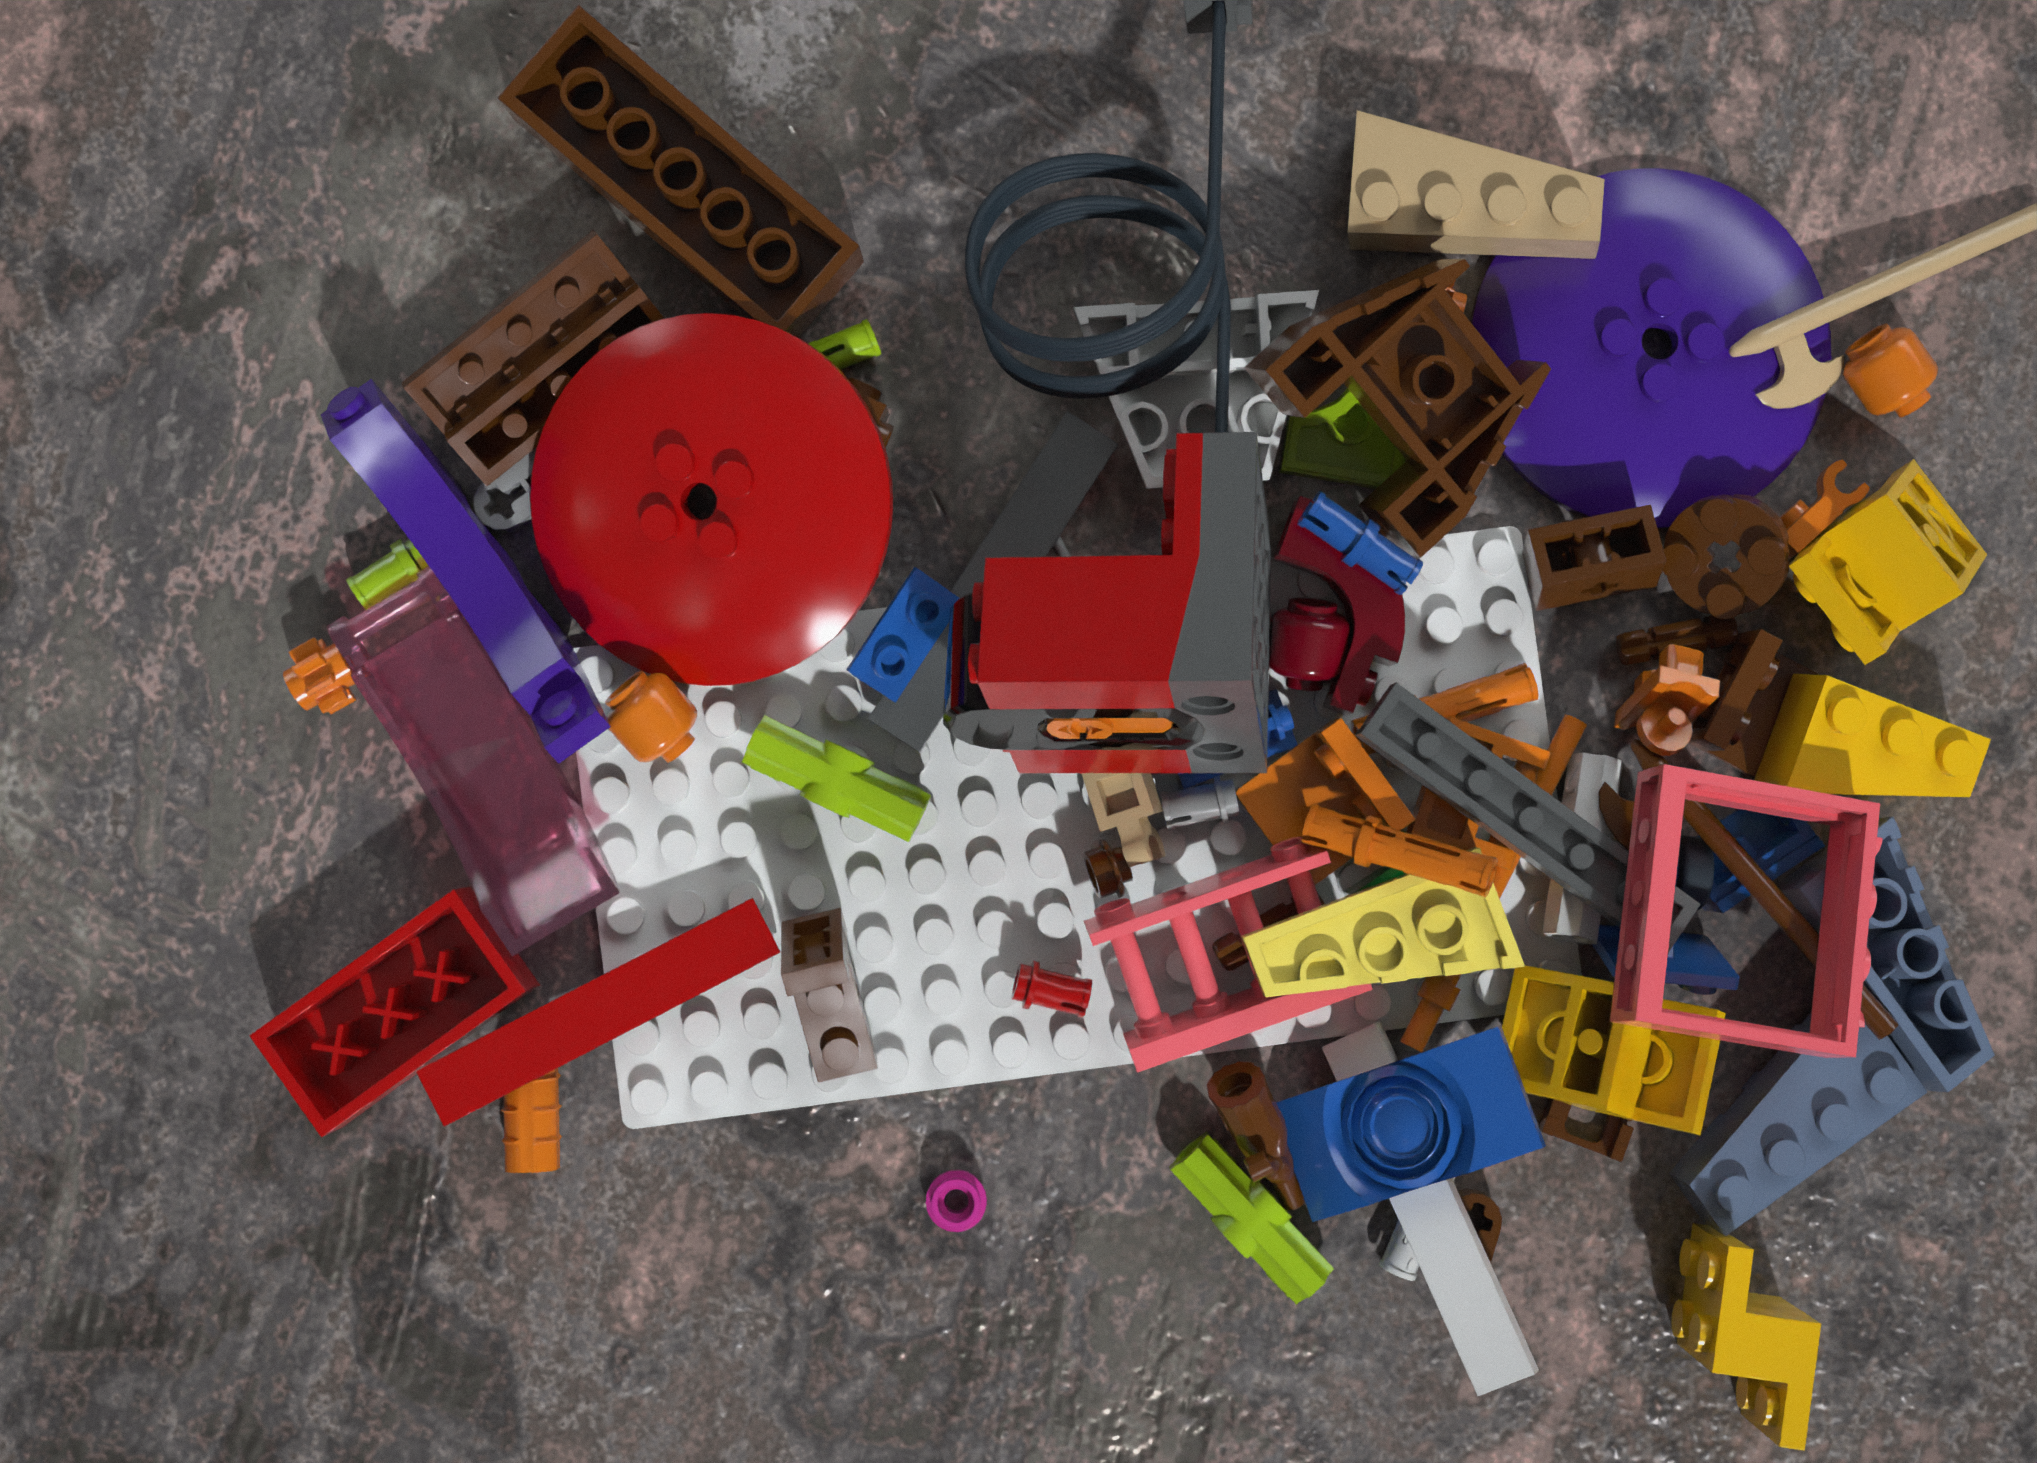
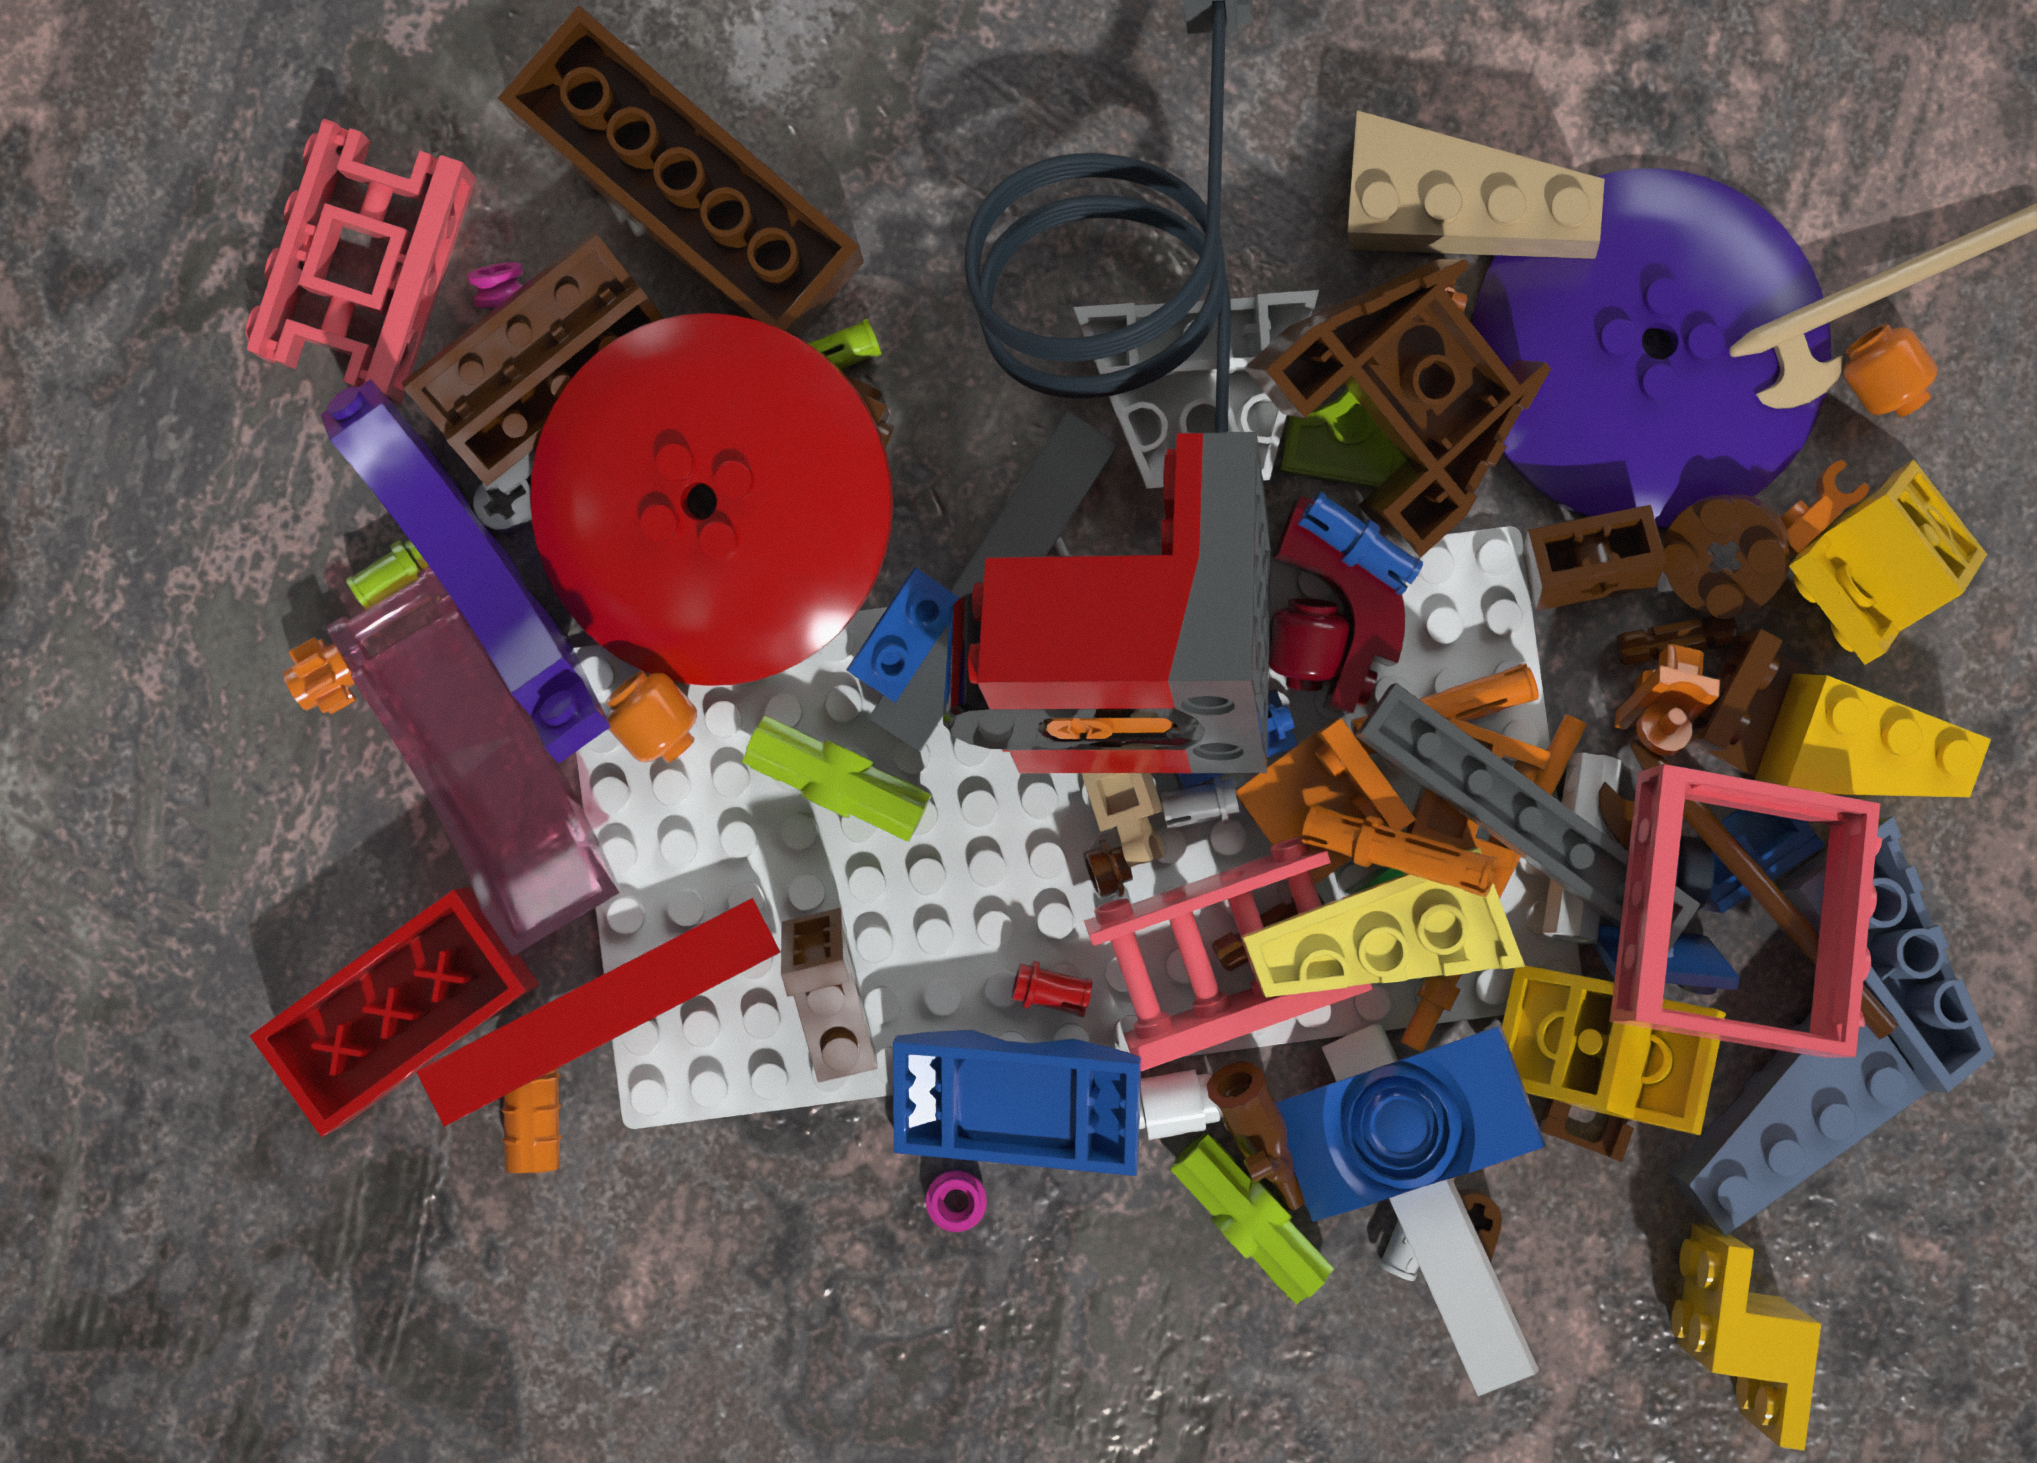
(408, 273): none -> coral fence
(495, 283): none -> dark pink bush
(1017, 1101): none -> blue slope
(1176, 1104): none -> white brick

